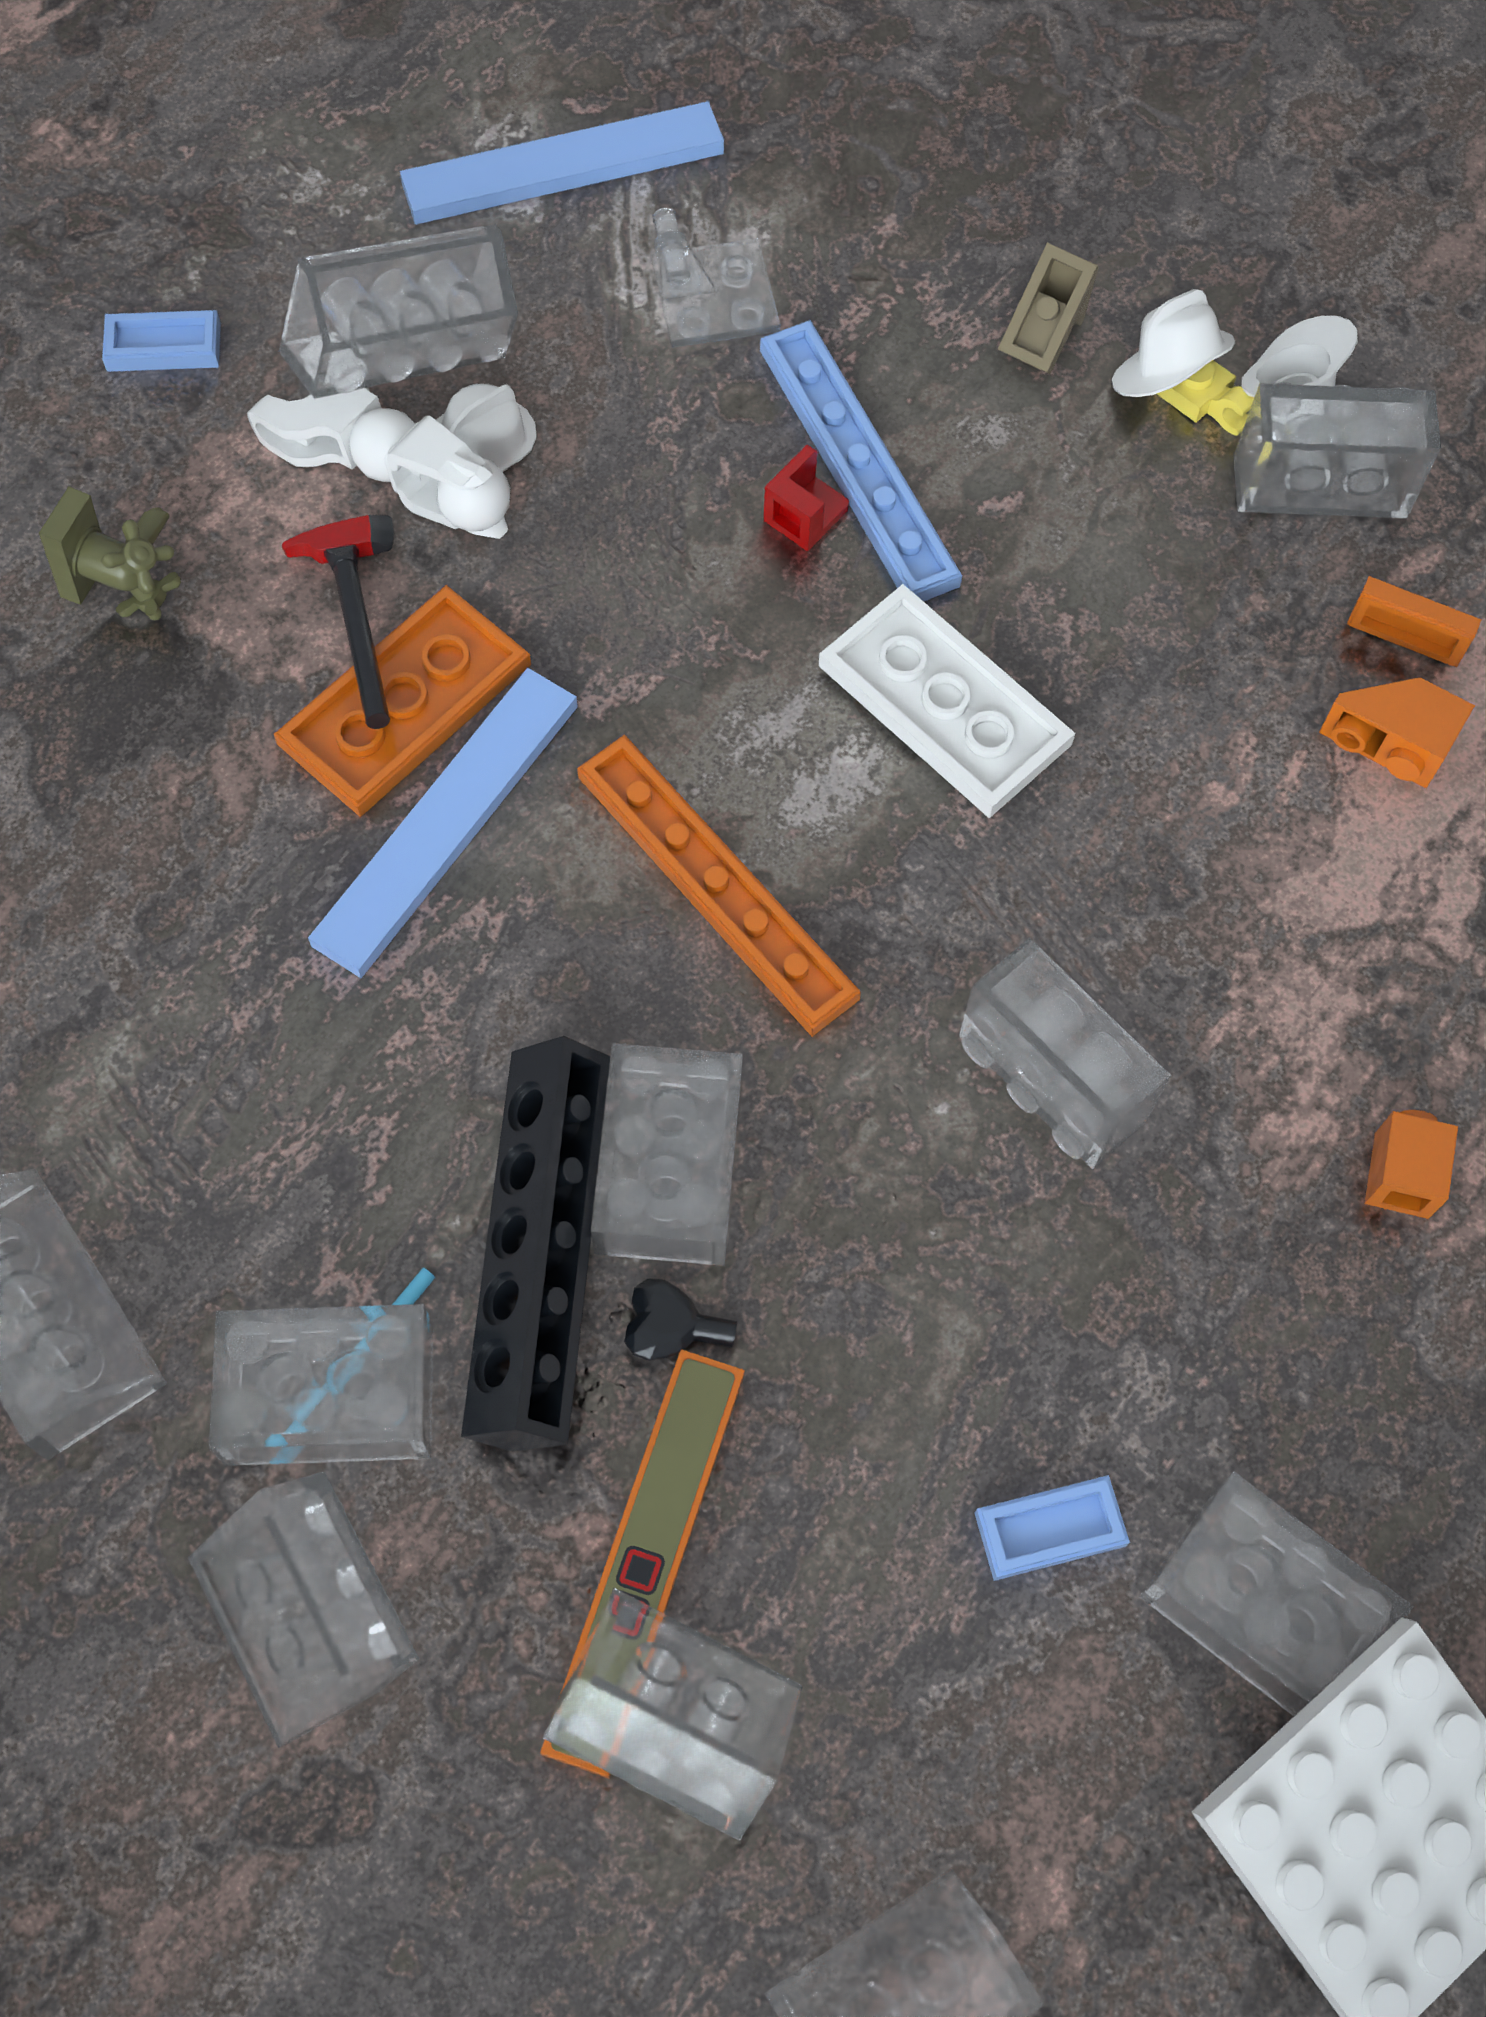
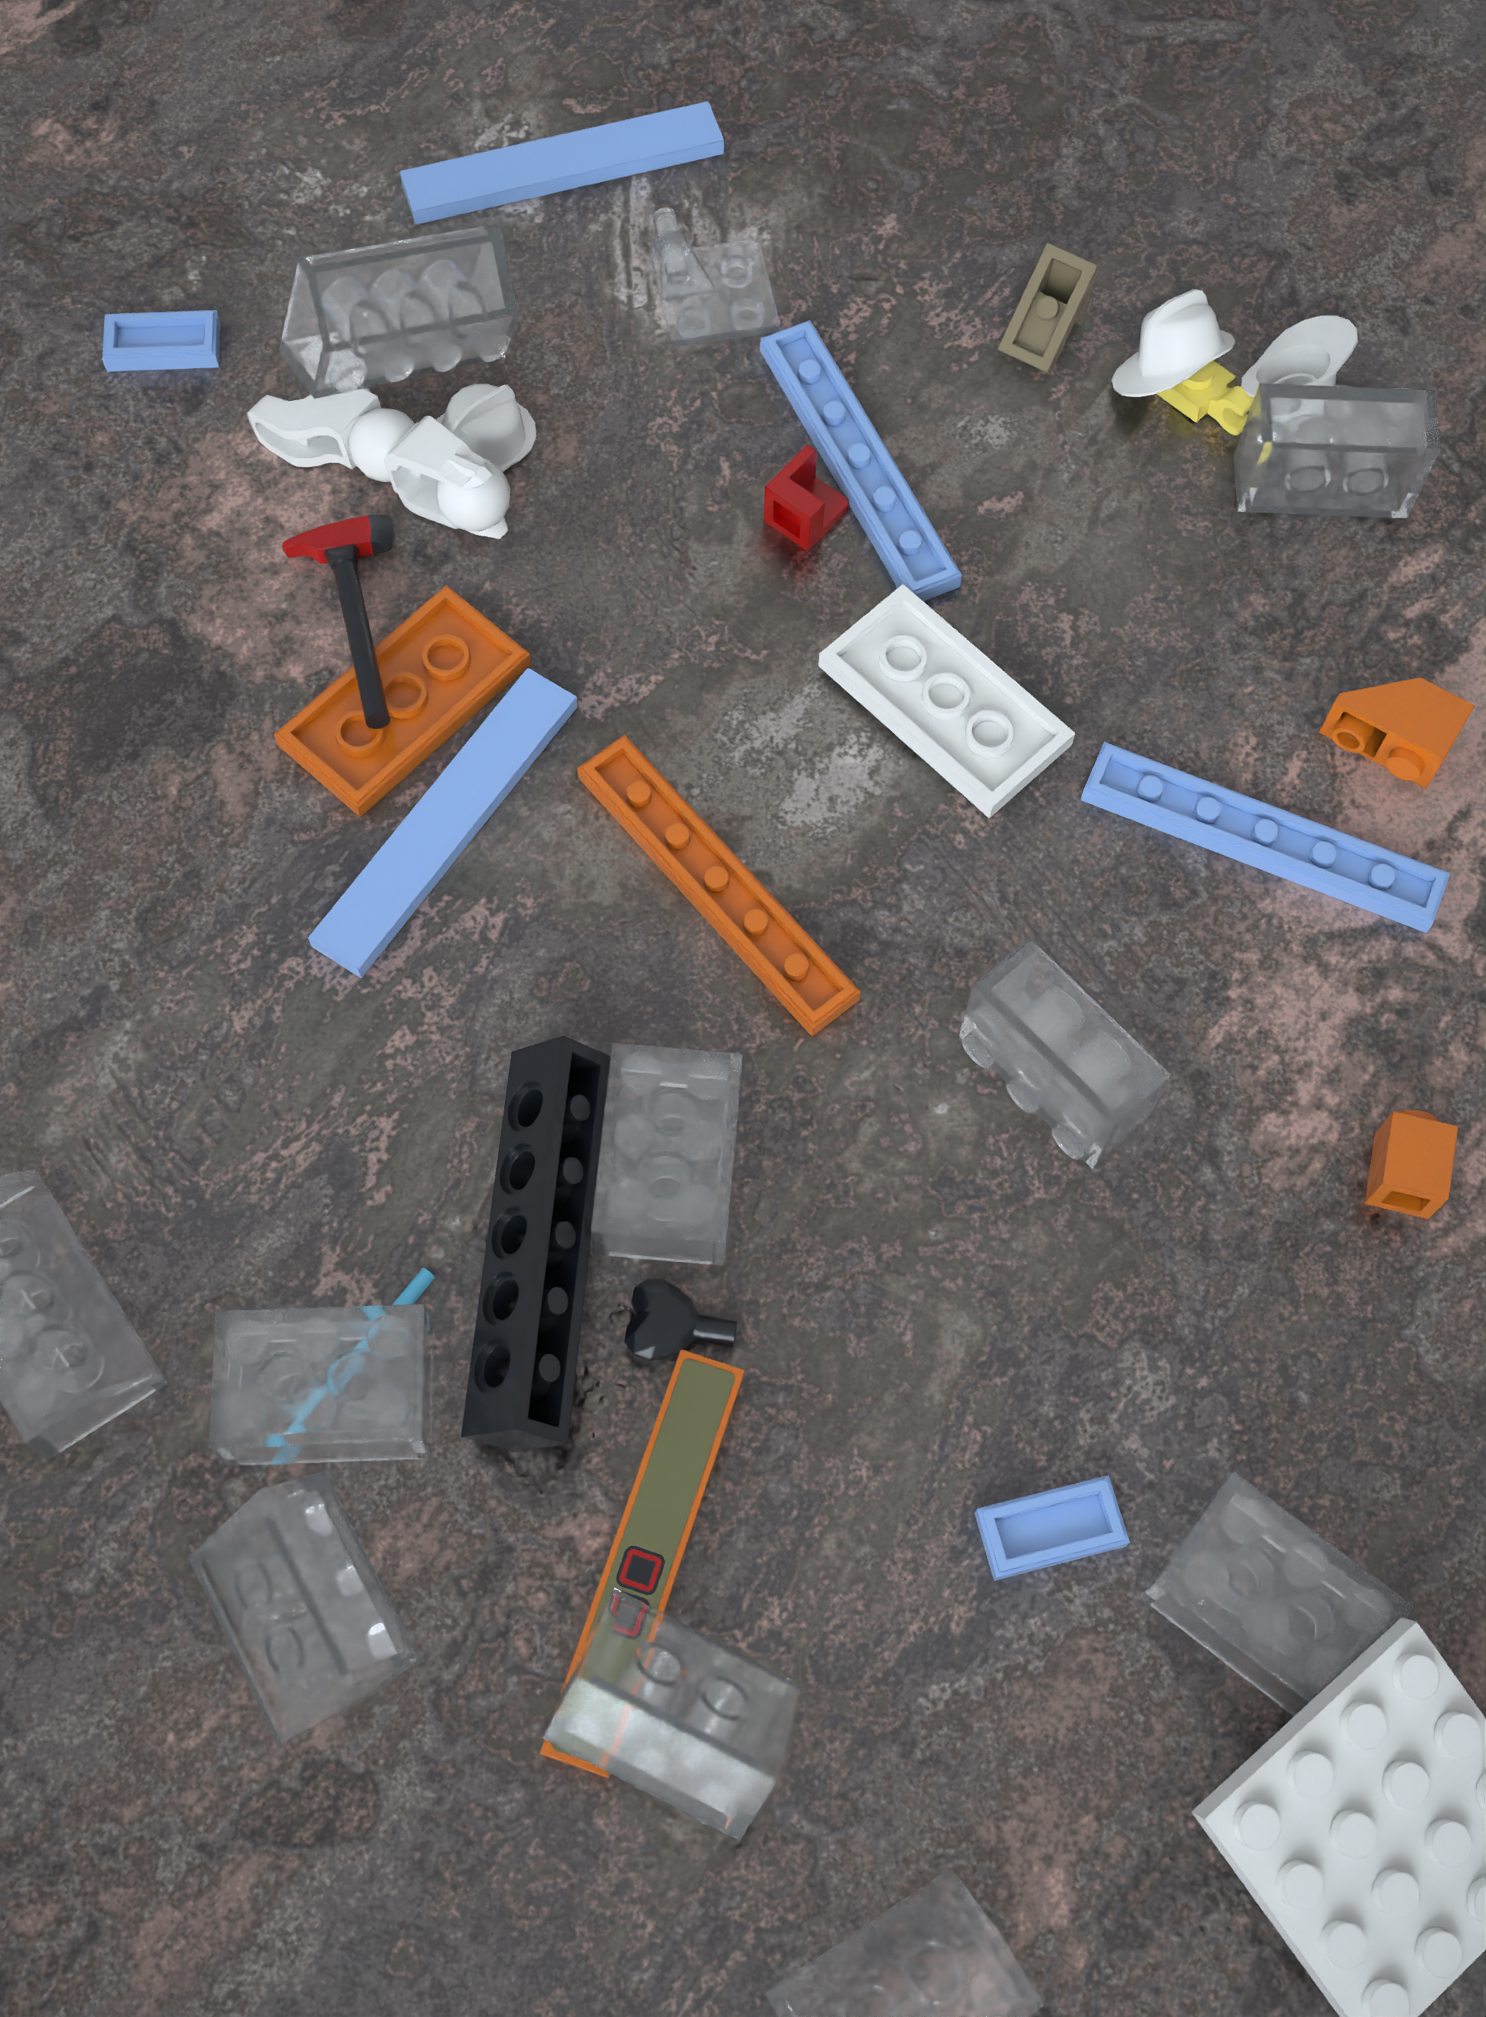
(84, 554): olive piece -> none
(1266, 837): none -> light blue tile
(1413, 621): orange tile -> none

